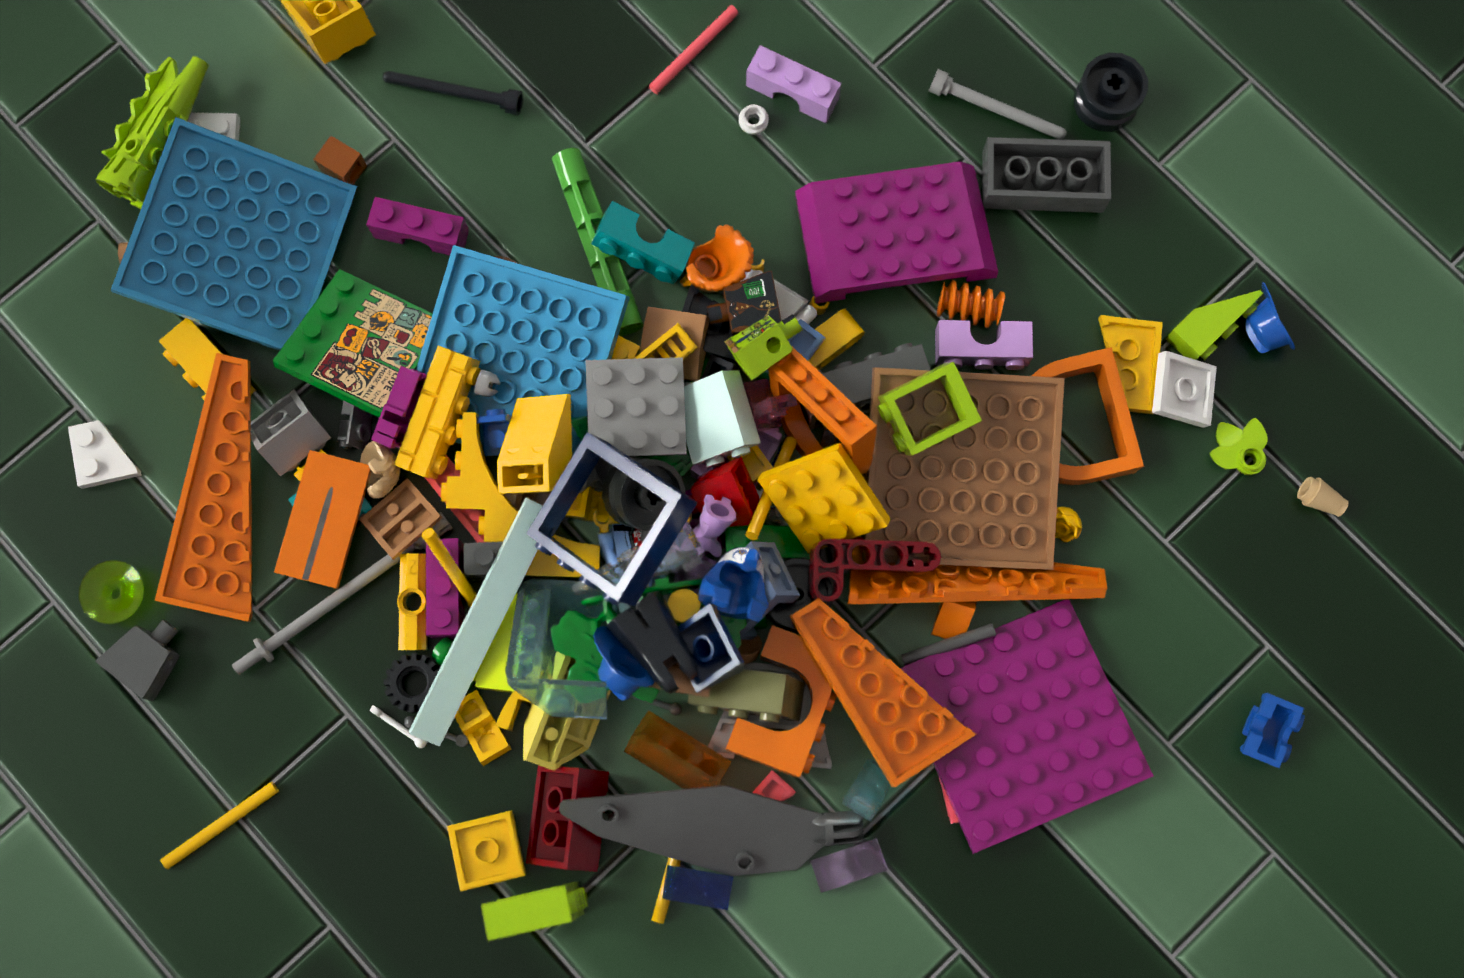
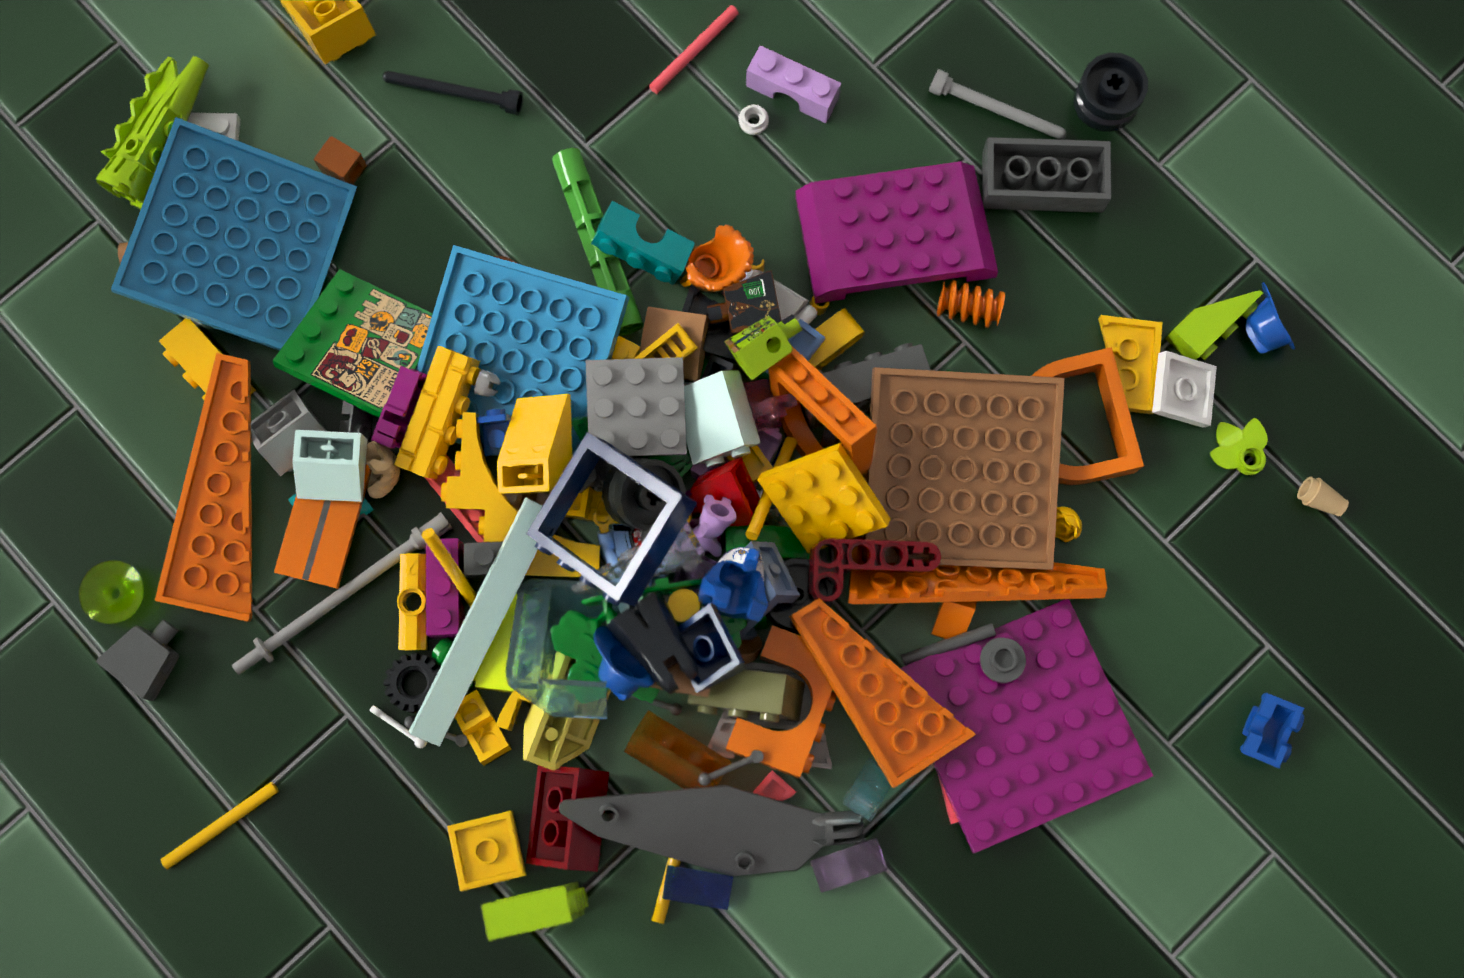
(98, 456): white wing -> none
(329, 465): none -> light aqua slope
(400, 518): medium nougat slope -> none
(401, 221): magenta arch -> none
(705, 778): none -> dark grey hinge
(957, 394): lime window -> none
(1002, 660): none -> dark grey piece
(1011, 349): lavender arch -> none

